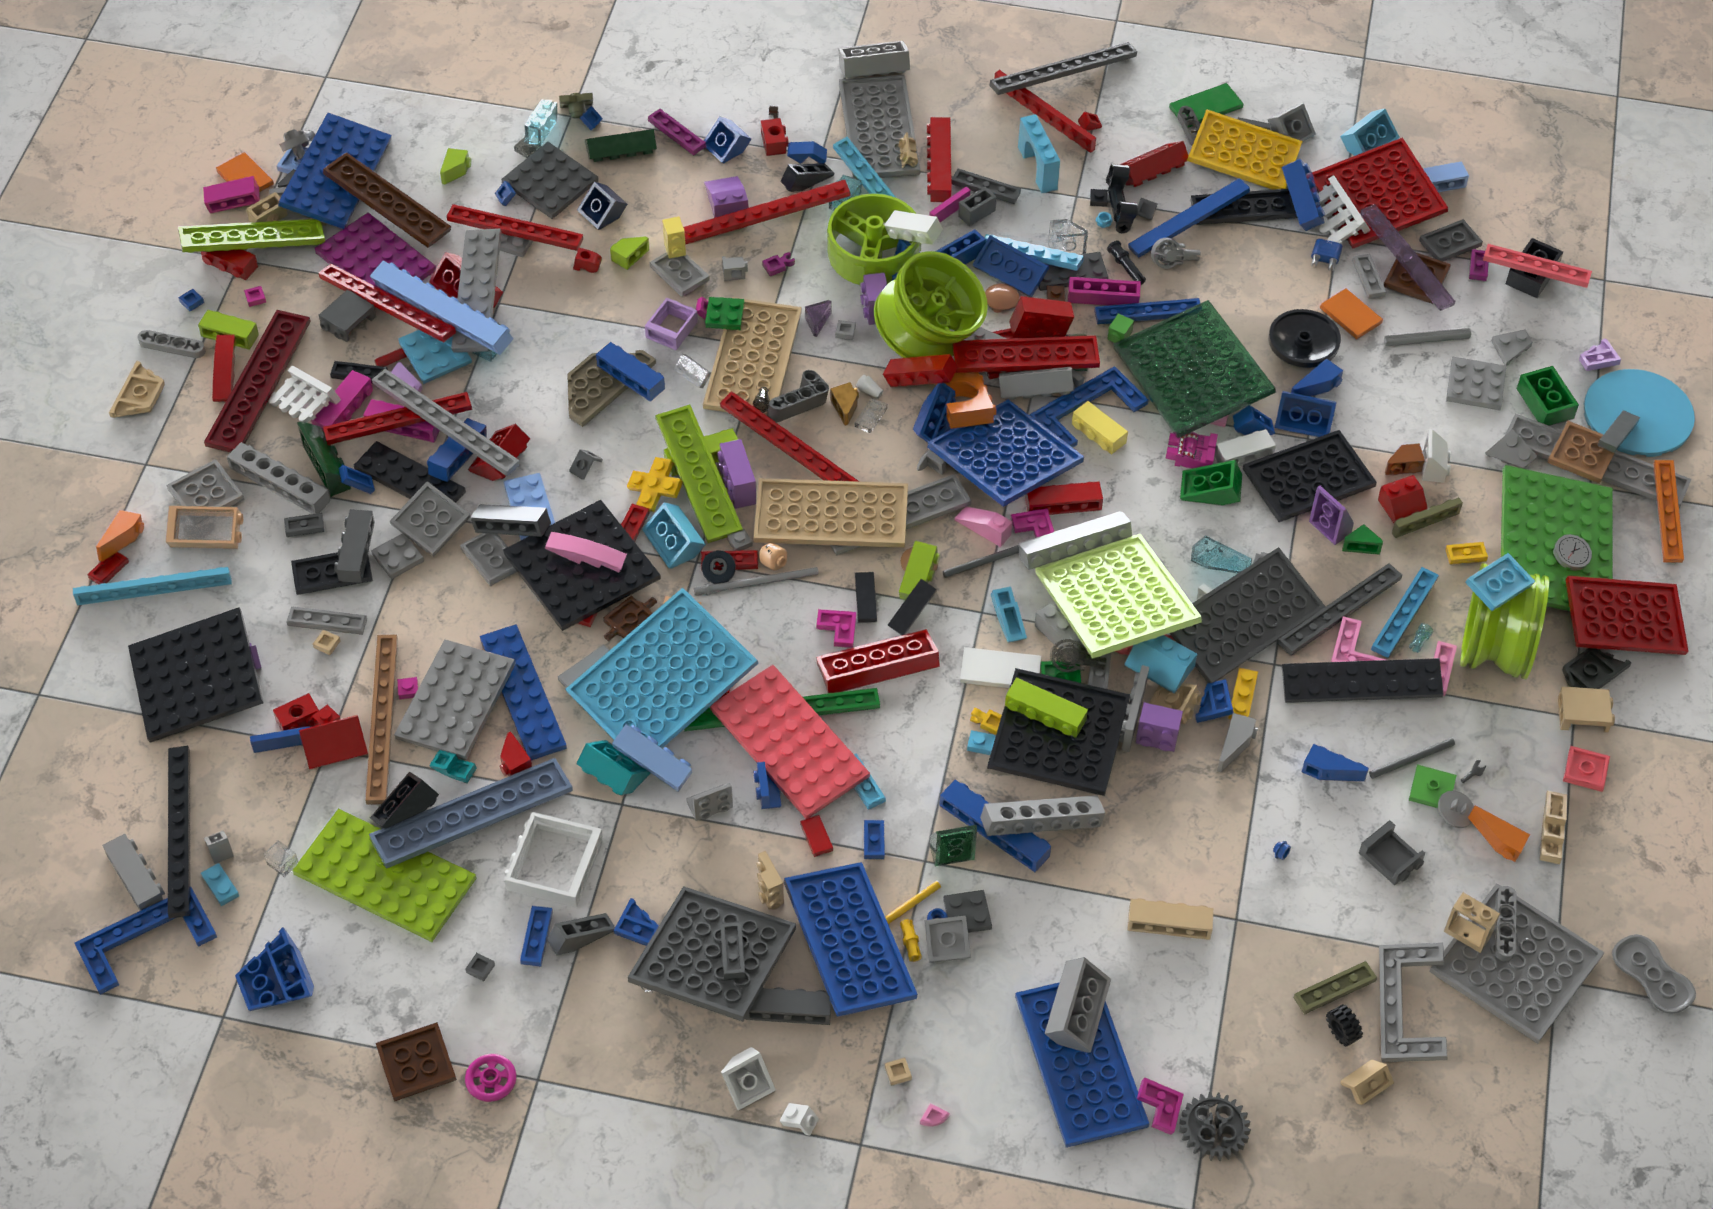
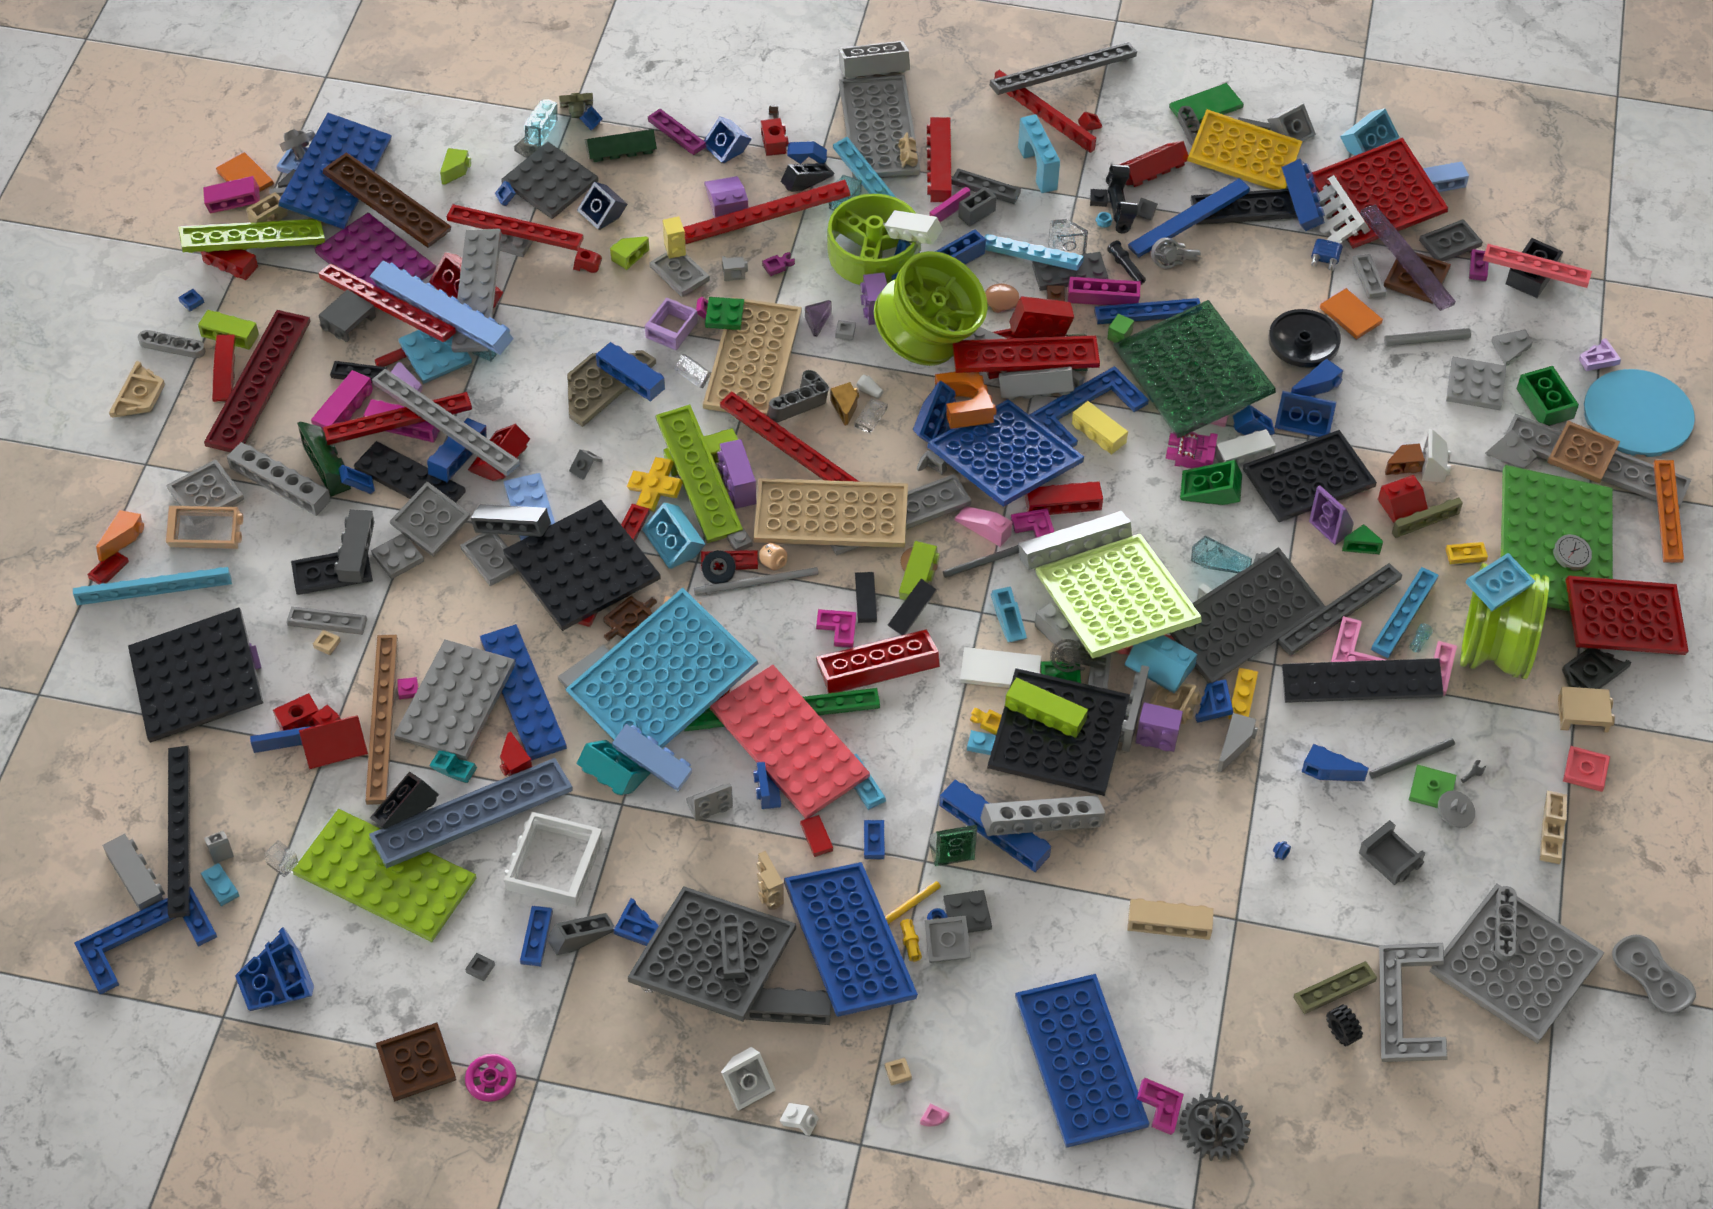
(255, 296): dark pink plate -> none
(303, 395): white fence -> none
(304, 525): dark grey plate -> none
(584, 550): bright pink slope -> none
(762, 399): clear smoke cone -> none
(920, 370): red brick -> none
(1010, 266): blue plate -> none
(1078, 1005): light grey slope -> none
(1368, 1081): tan panel -> none
(1457, 925): tan window -> none
(1500, 834): orange slope -> none
(1618, 431): dark grey tile -> none

